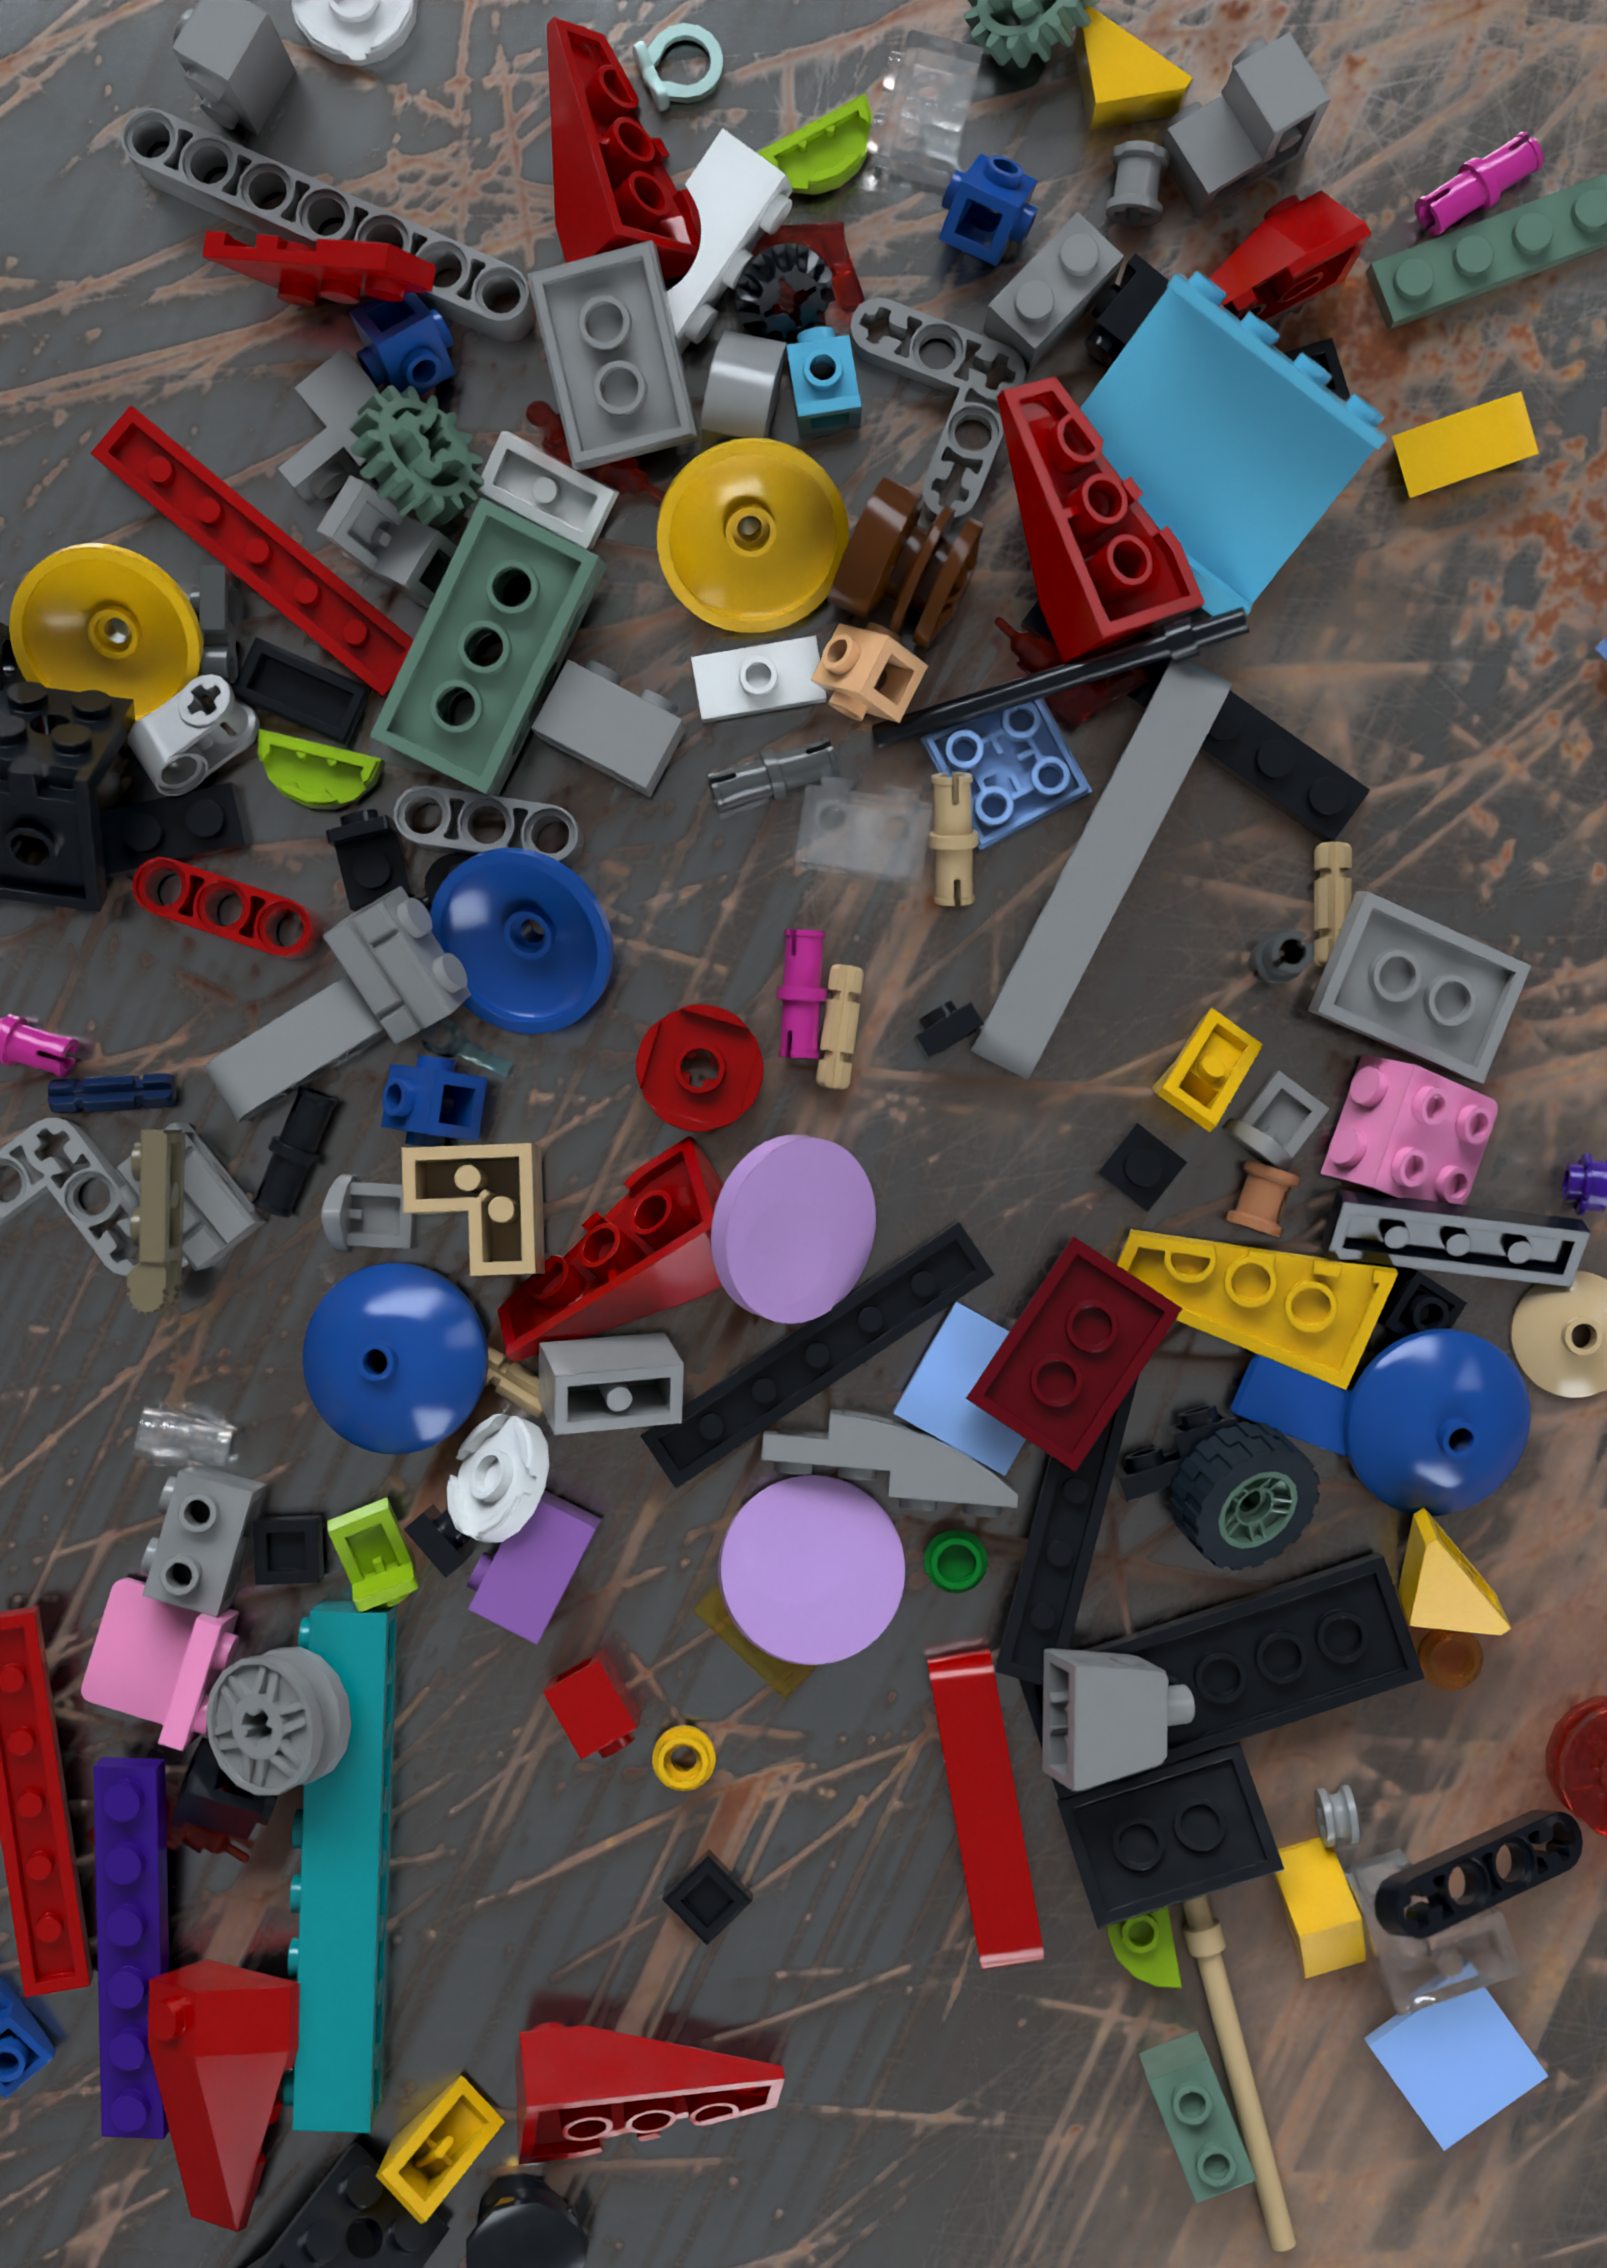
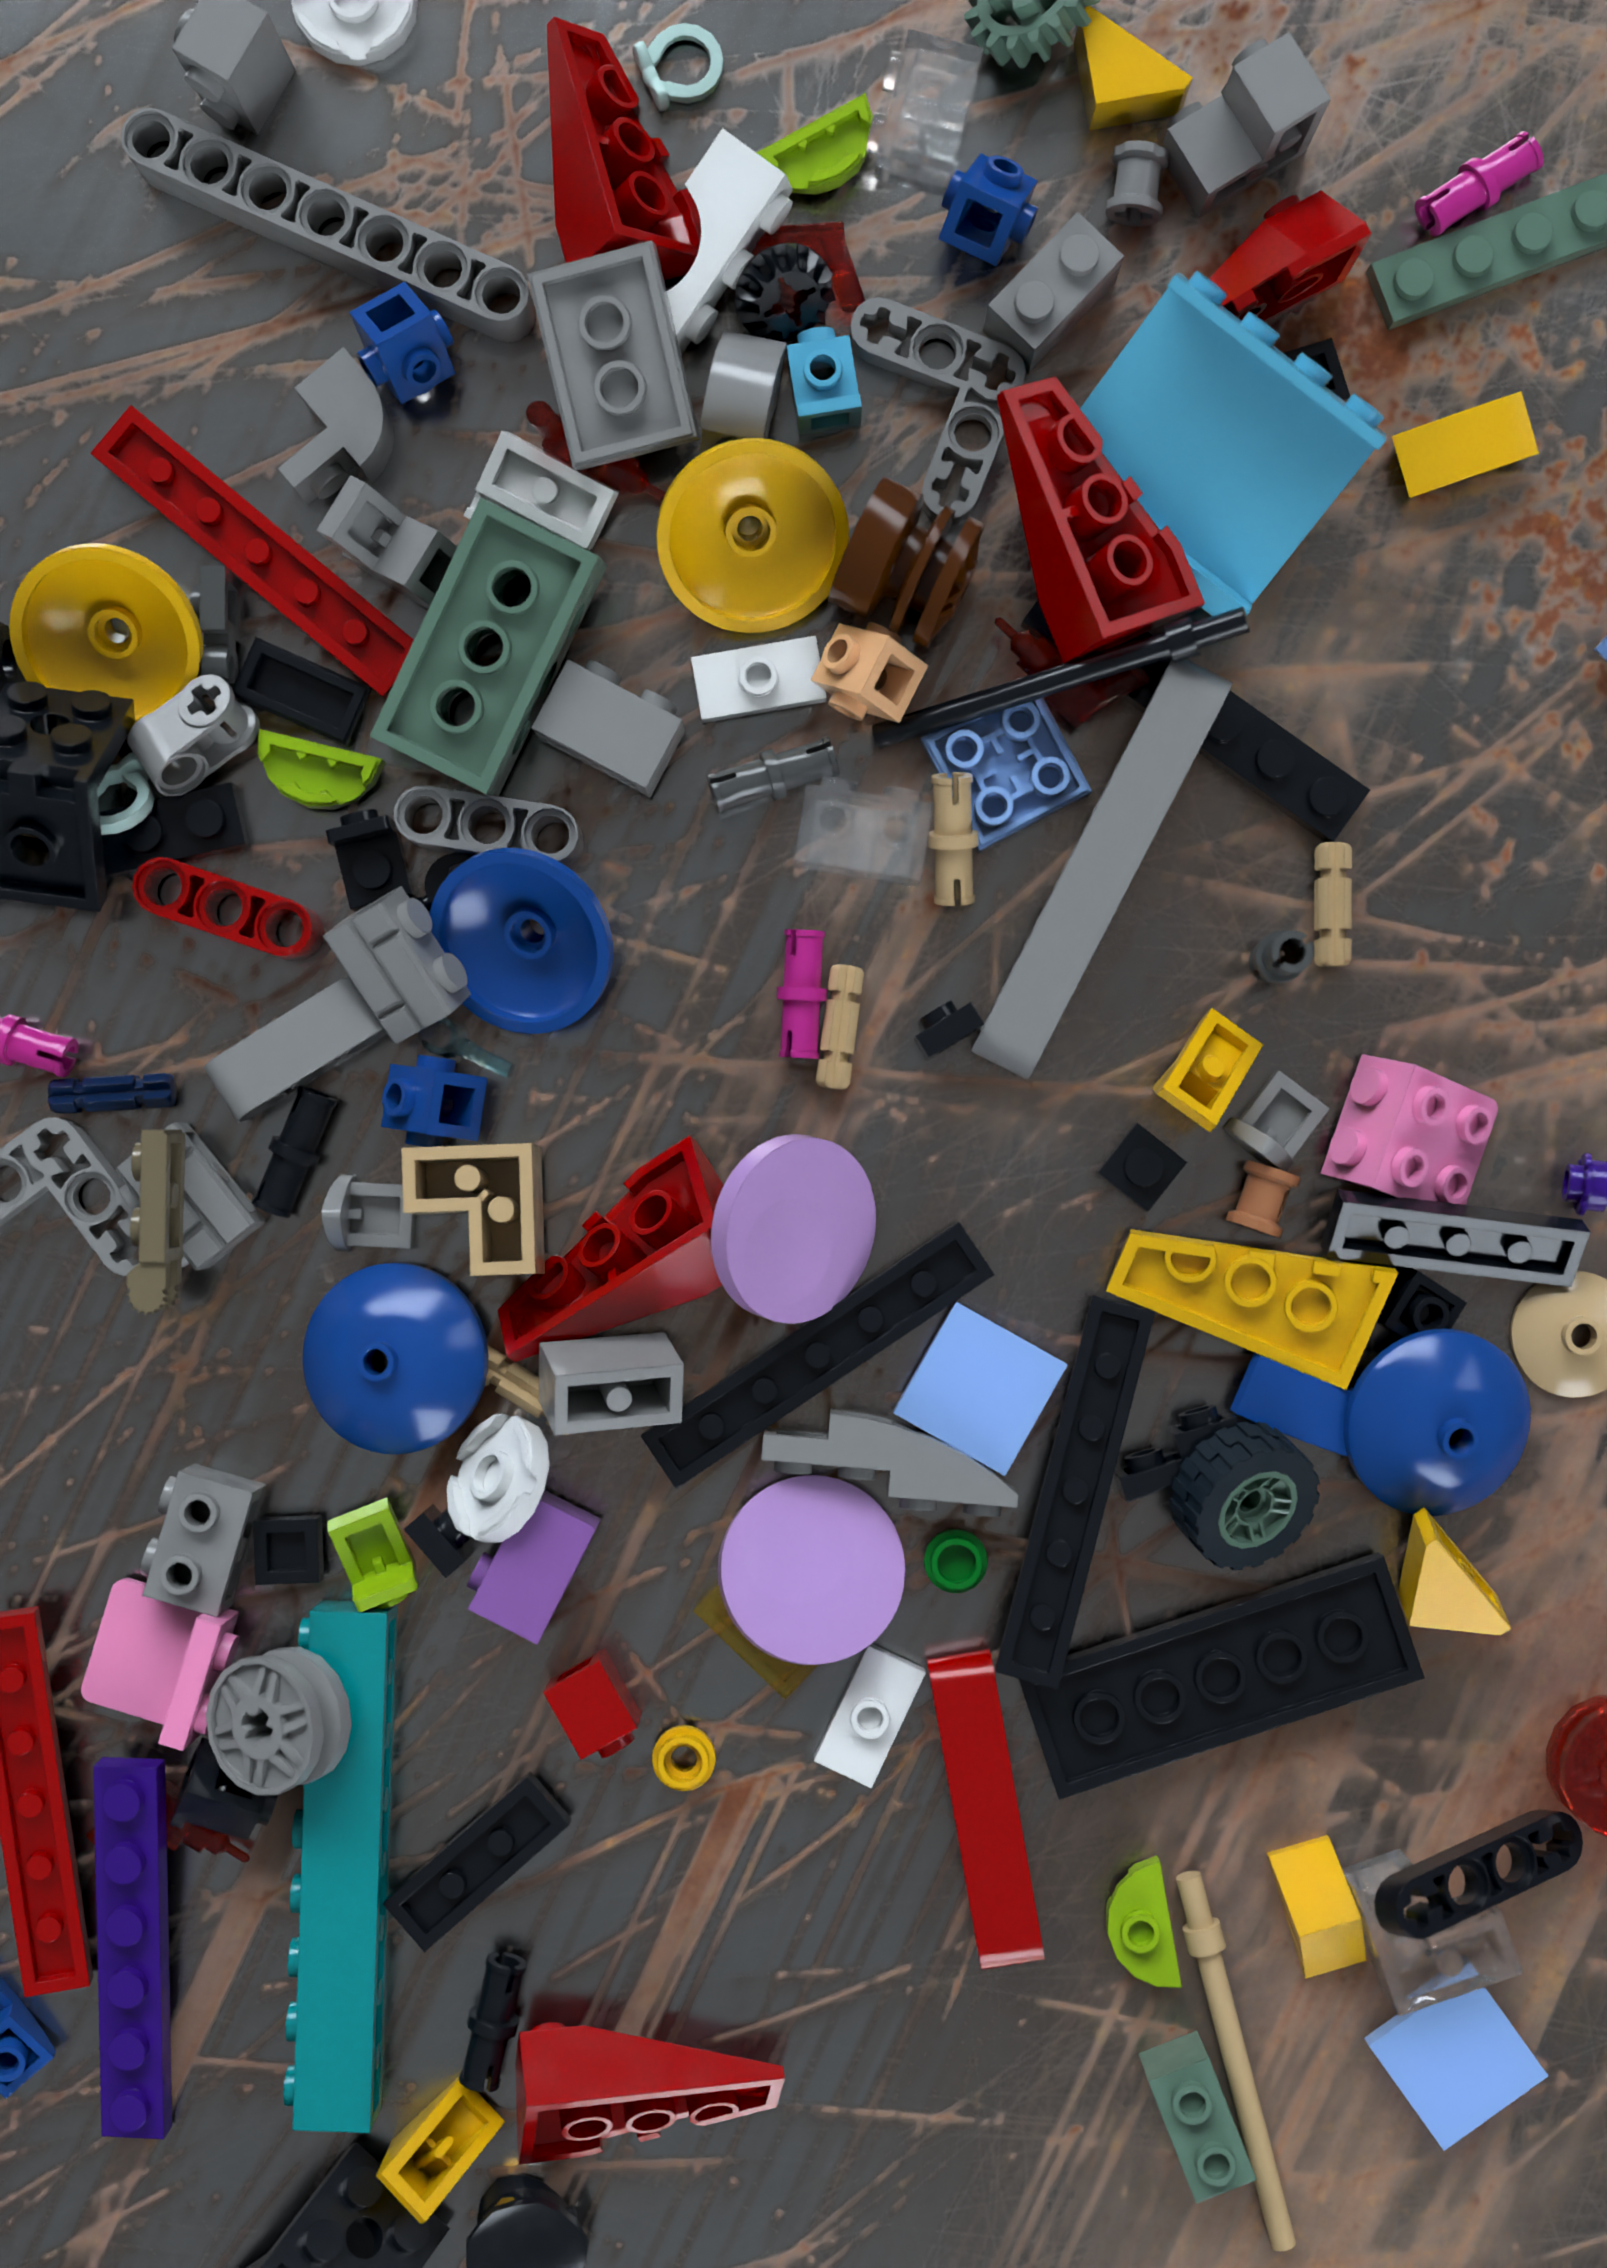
(133, 774): none -> light aqua piece
(180, 1439): clear cone -> none
(218, 2061): red wedge -> none
(329, 271): red wing -> none
(416, 455): sand green gear -> none
(477, 1861): none -> black plate
(493, 2022): none -> black pin
(682, 1036): red plate -> none
(708, 1897): black tile -> none
(869, 1715): none -> white plate
(1074, 1353): dark red plate -> none
(1106, 1715): light grey torso -> none
(1124, 310): black brick -> none
(1169, 1835): black plate -> none
(1336, 1816): light grey bush -> none
(1419, 987): light grey plate -> none
(1450, 1658): clear orange plate -> none

